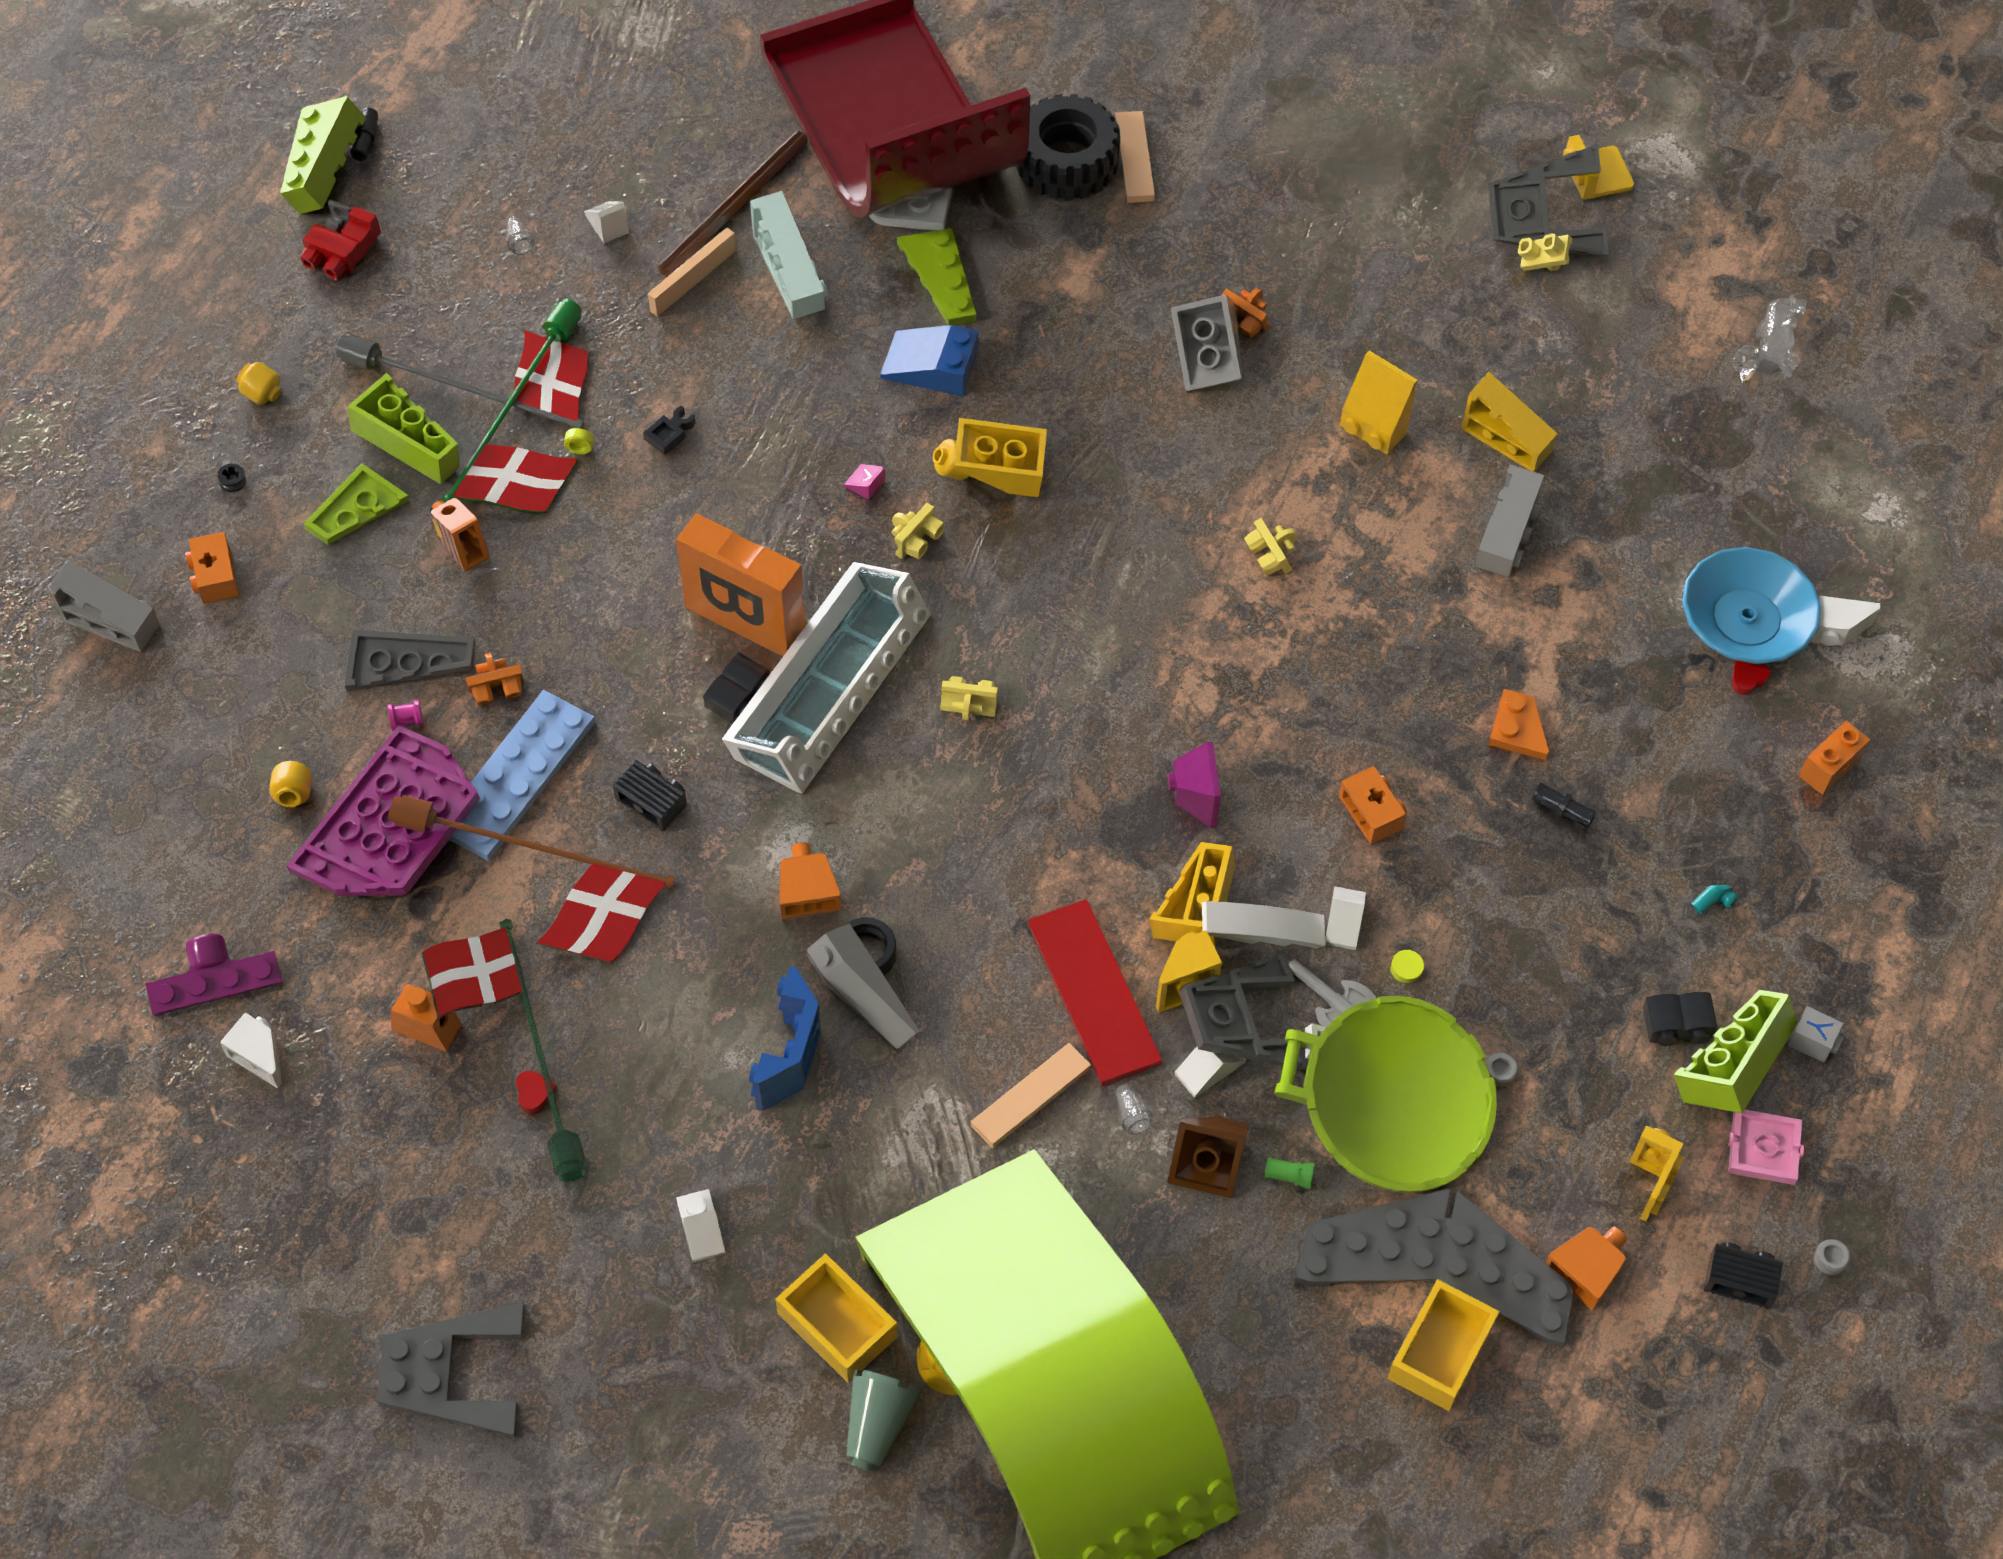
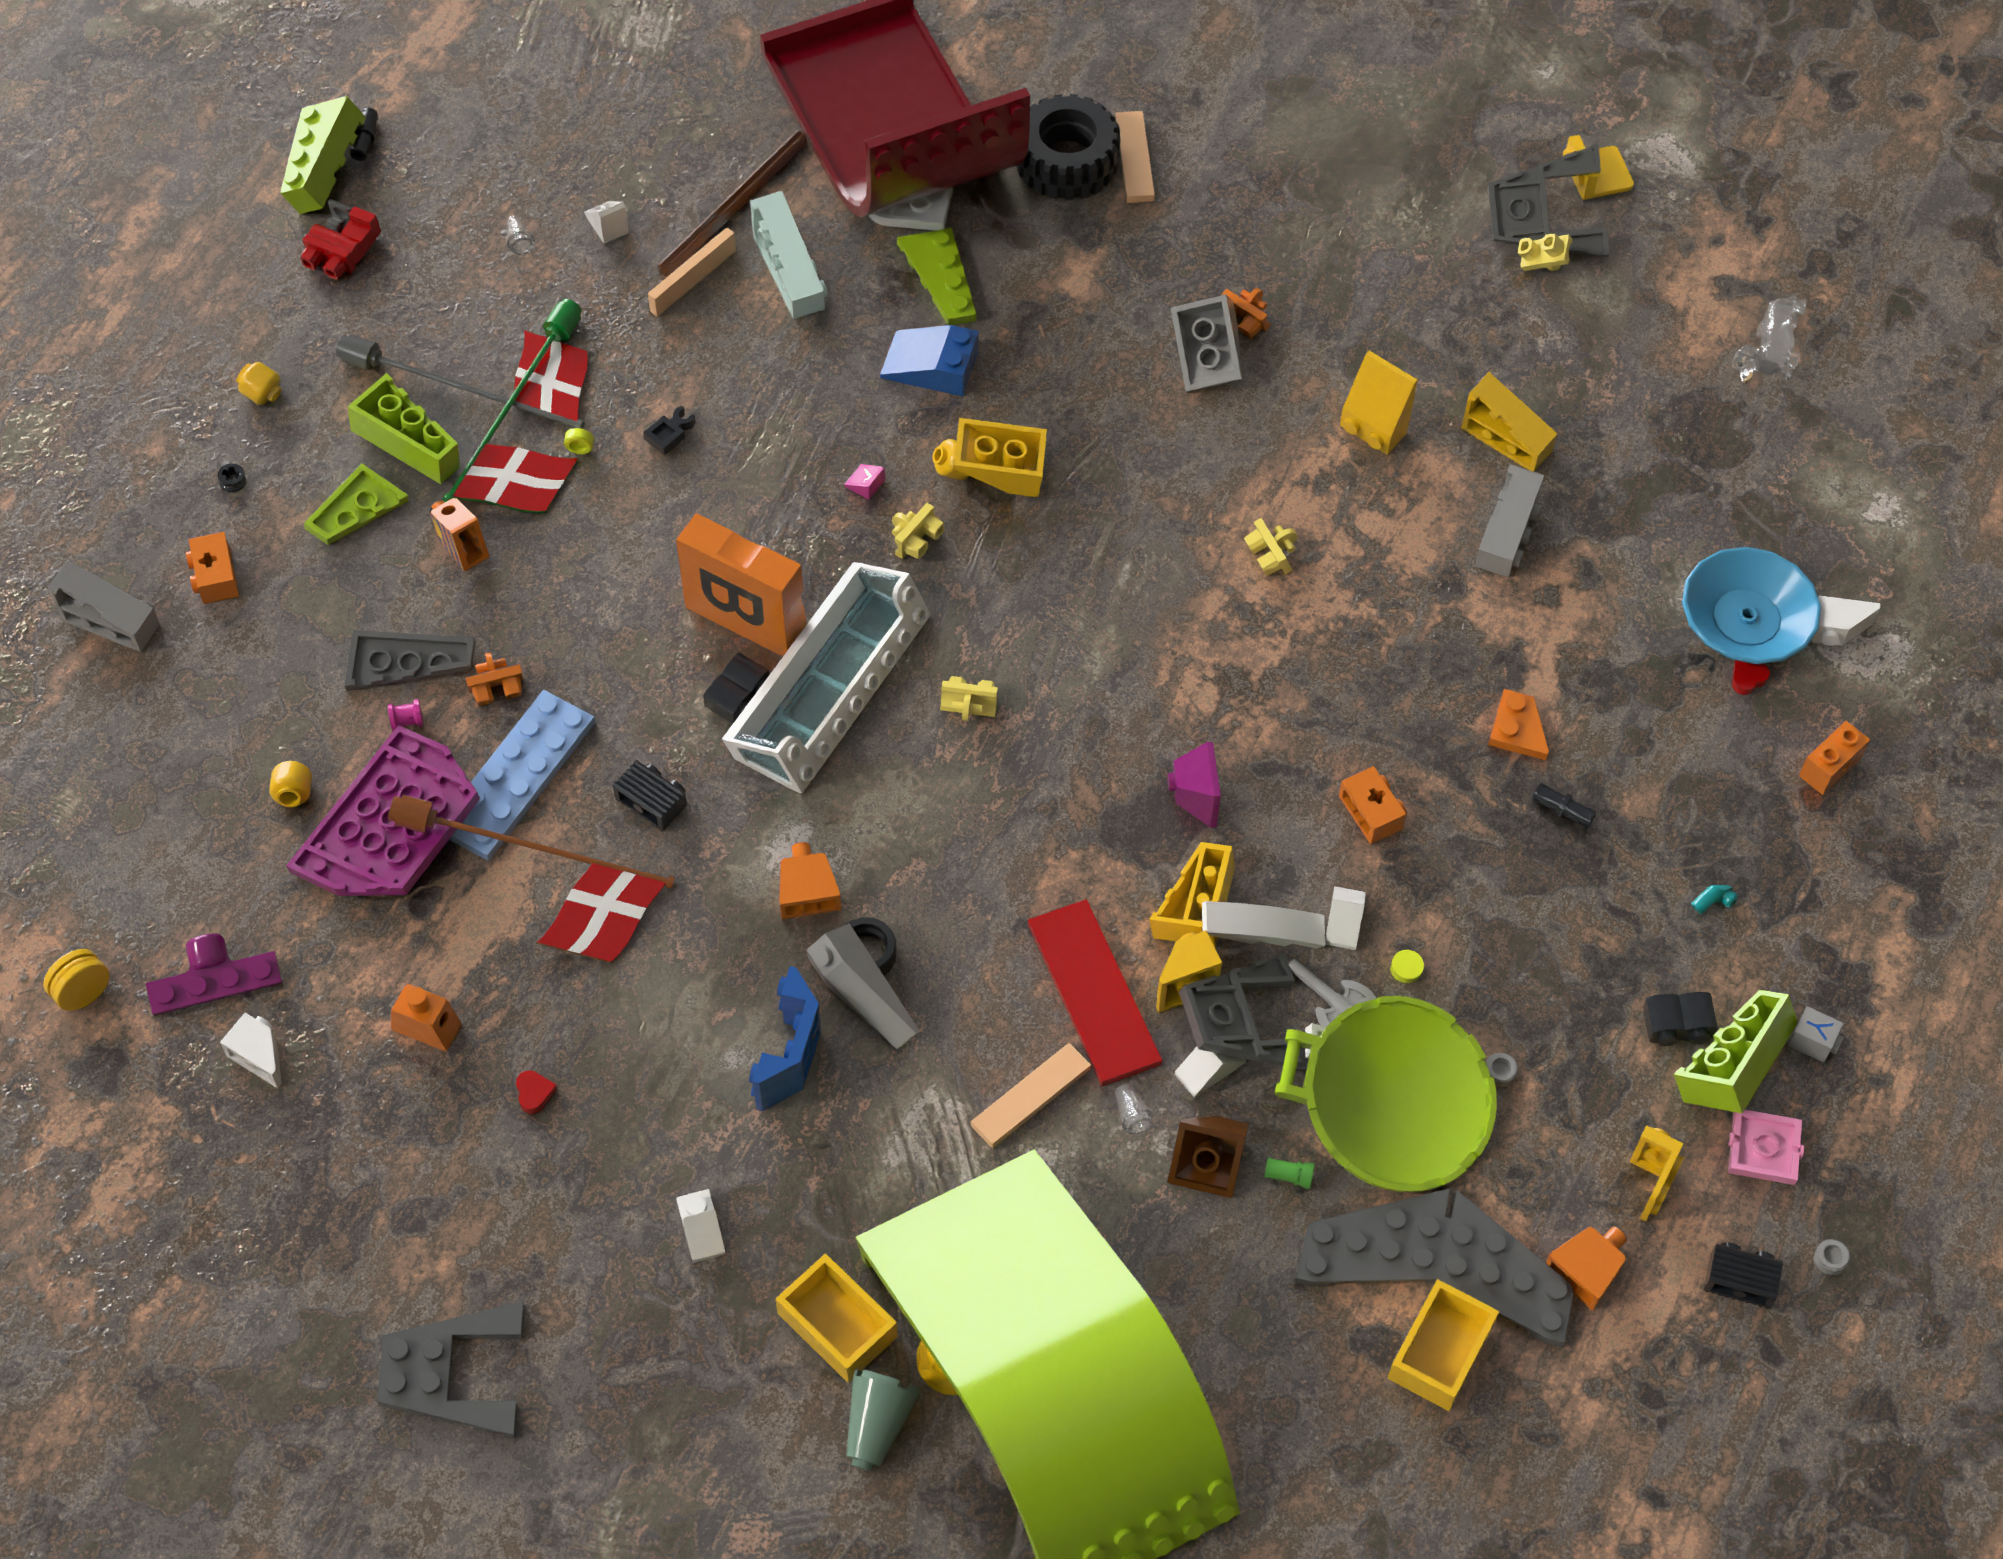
(76, 979): none -> yellow head
(483, 973): flag -> none

